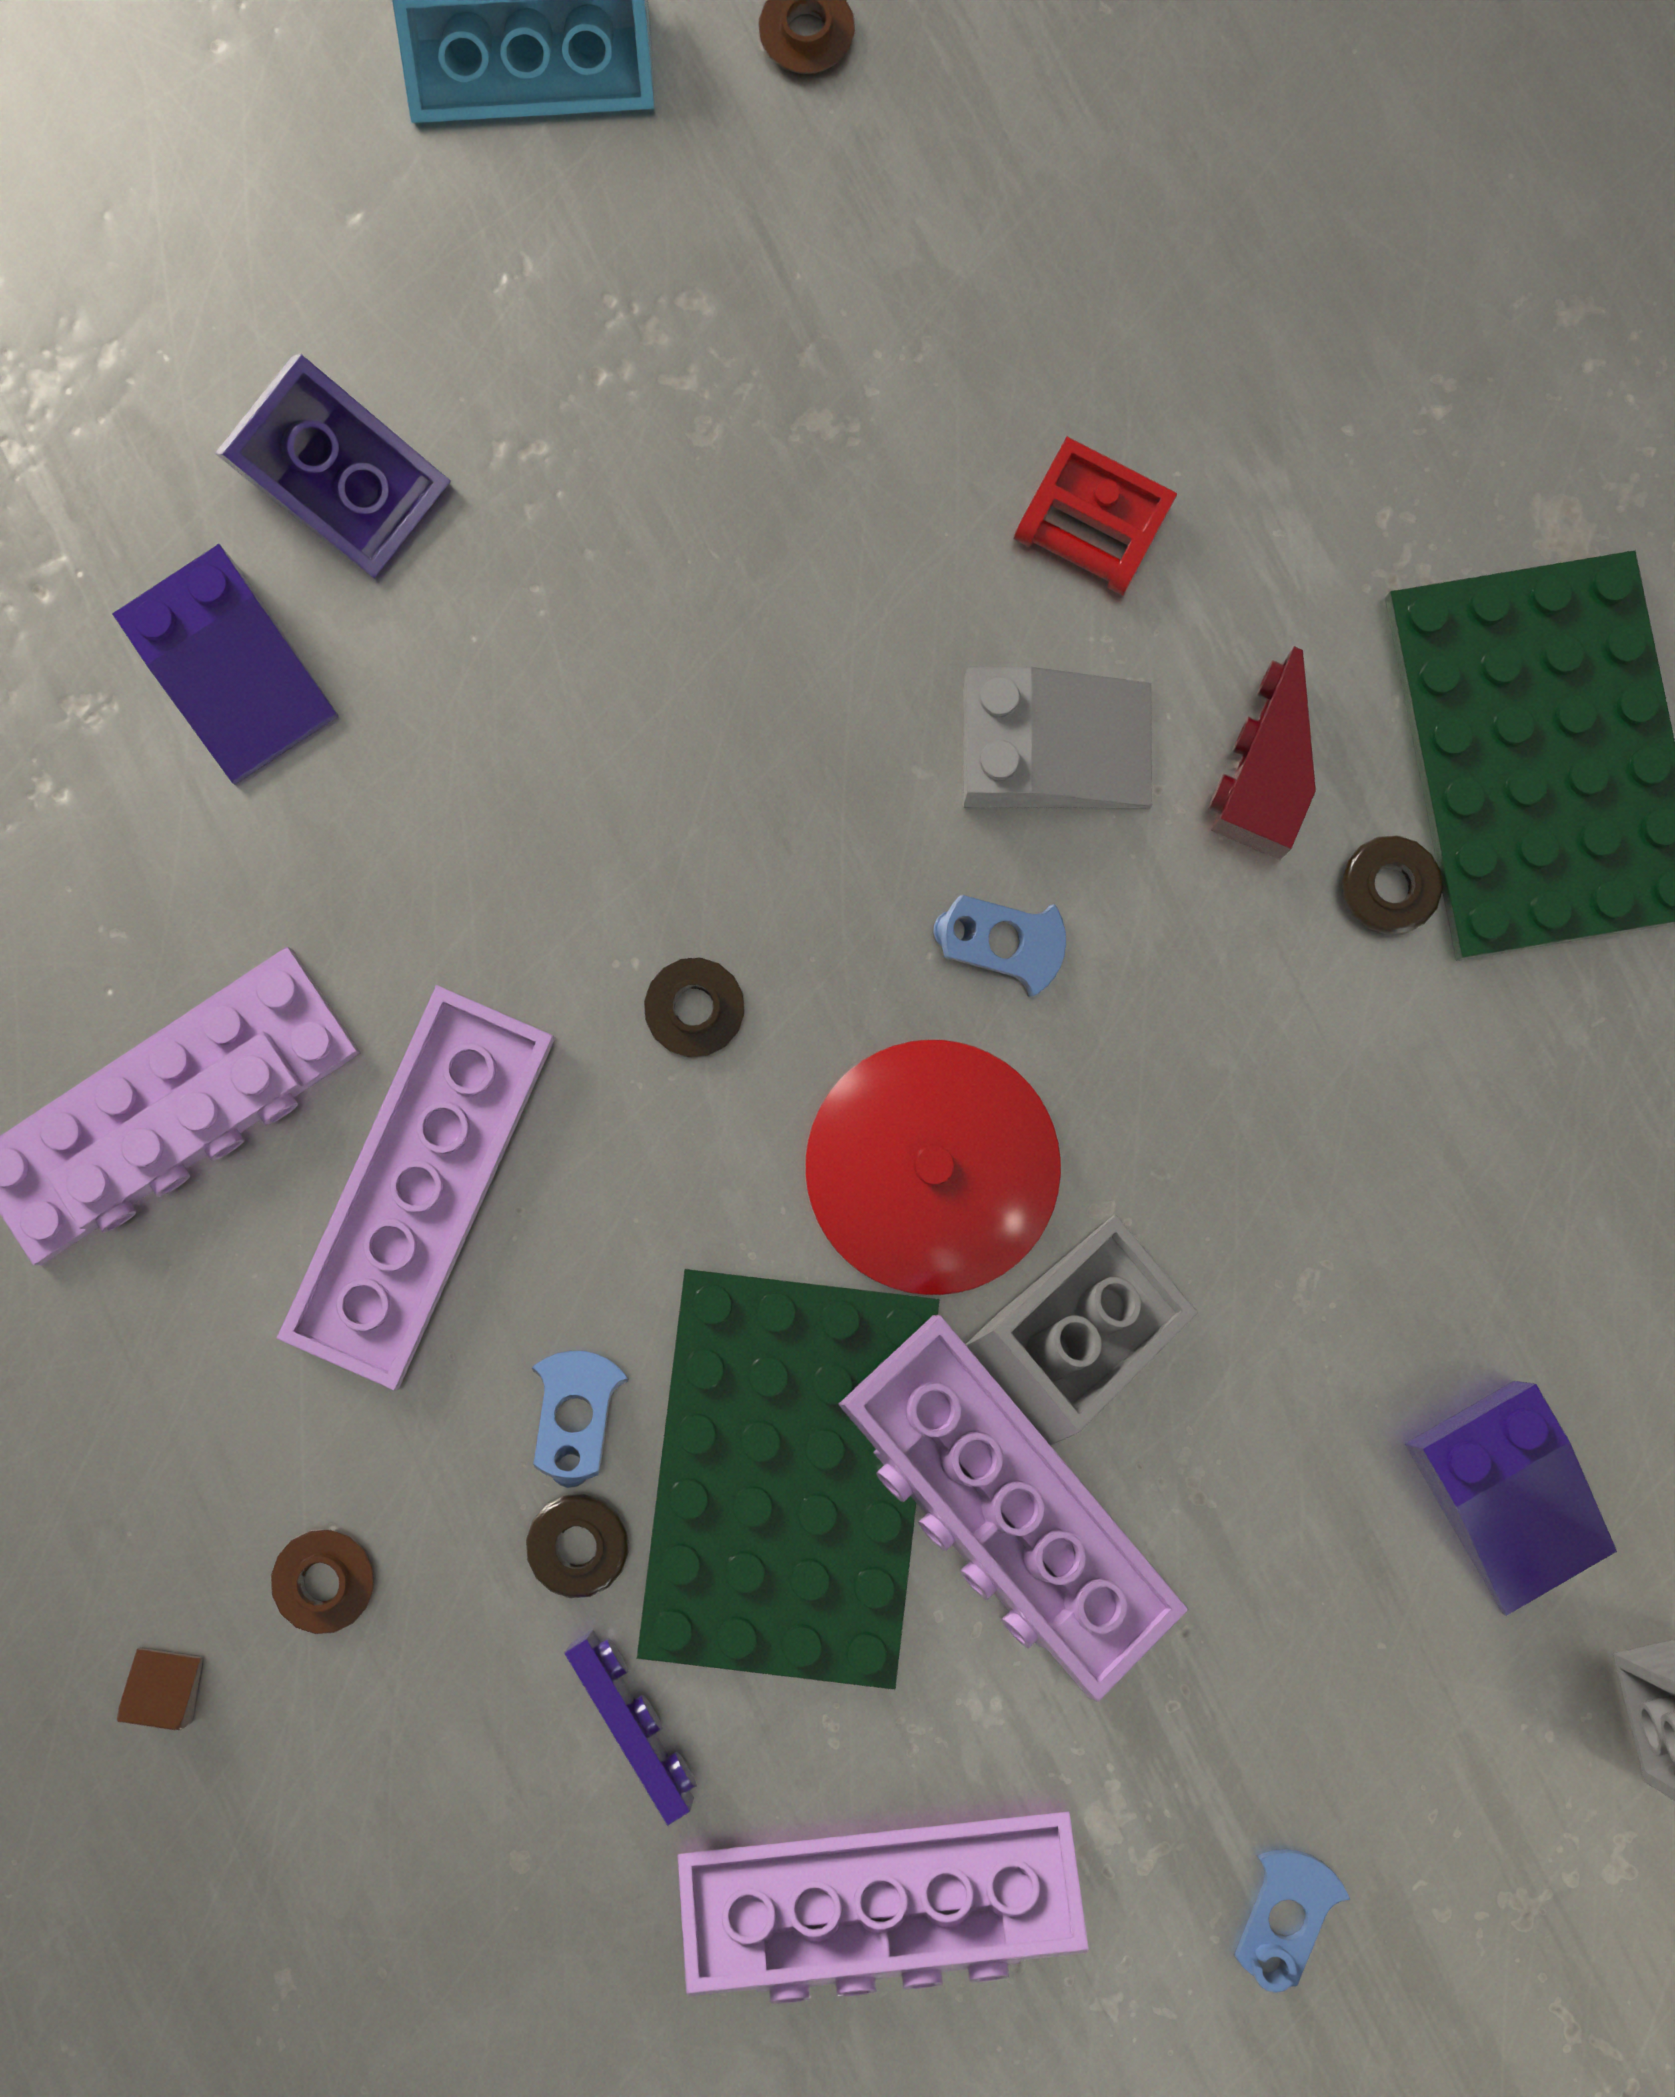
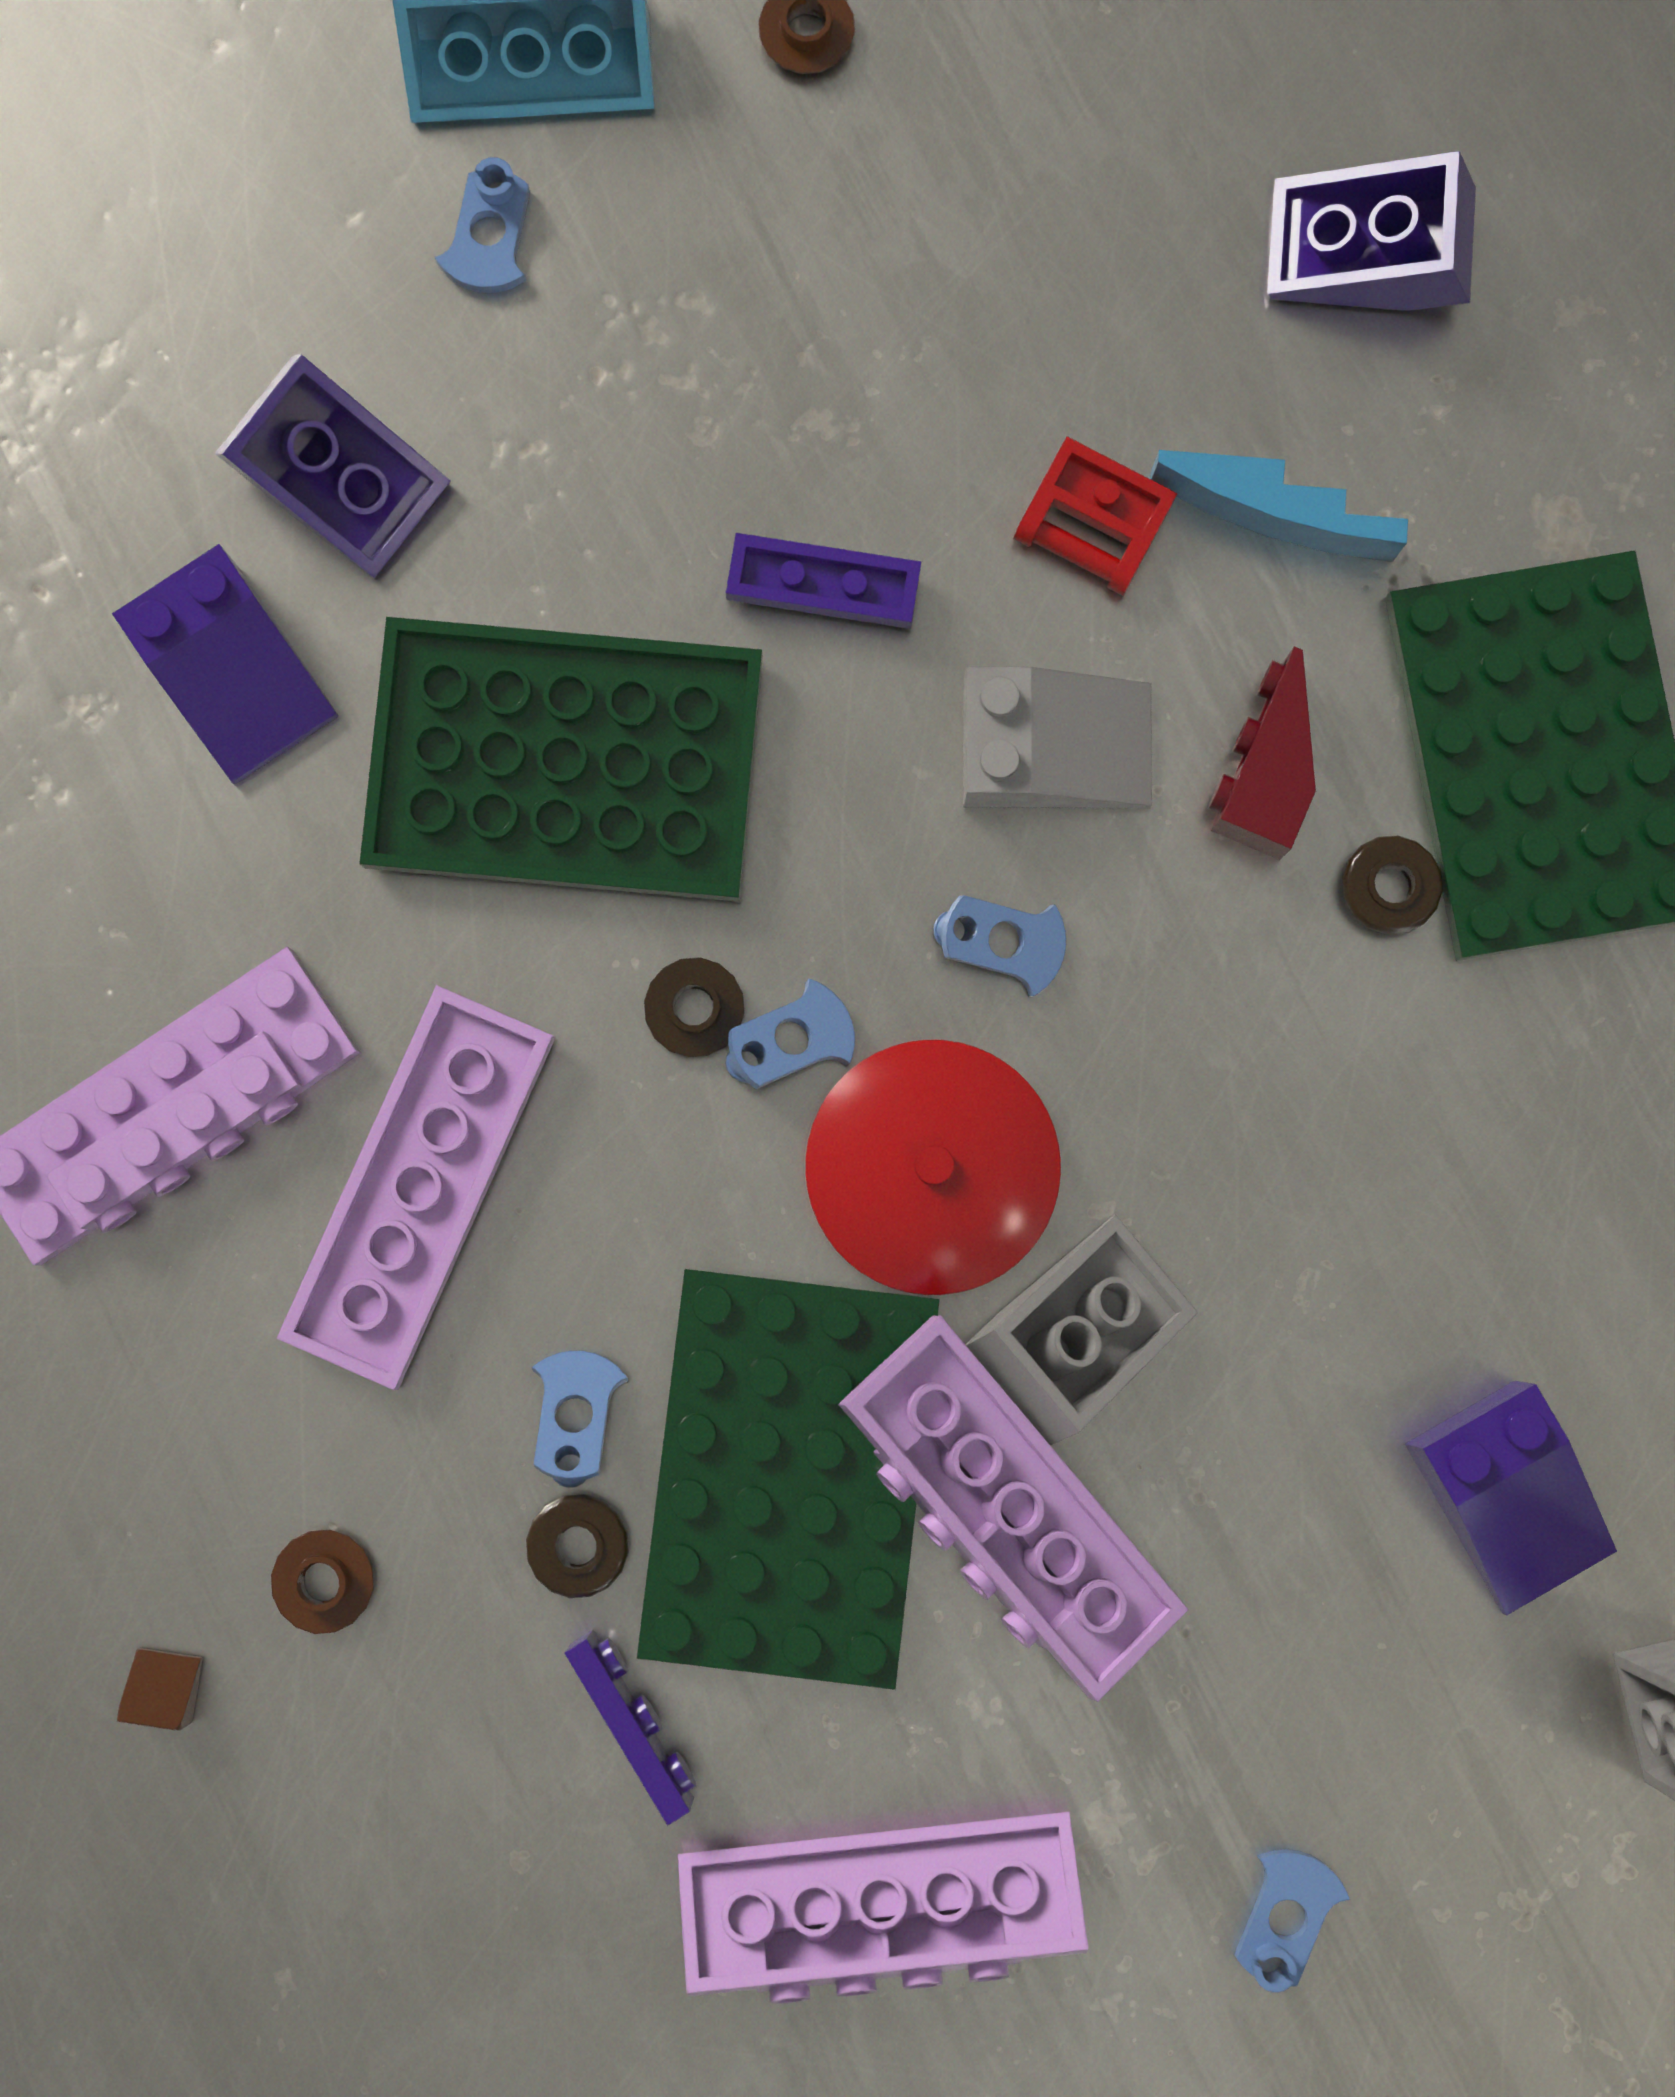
(488, 266): none -> medium blue piece
(562, 759): none -> dark green plate
(817, 1012): none -> medium blue piece
(823, 580): none -> dark purple plate
(1255, 497): none -> dark azure slope
(1375, 235): none -> slope

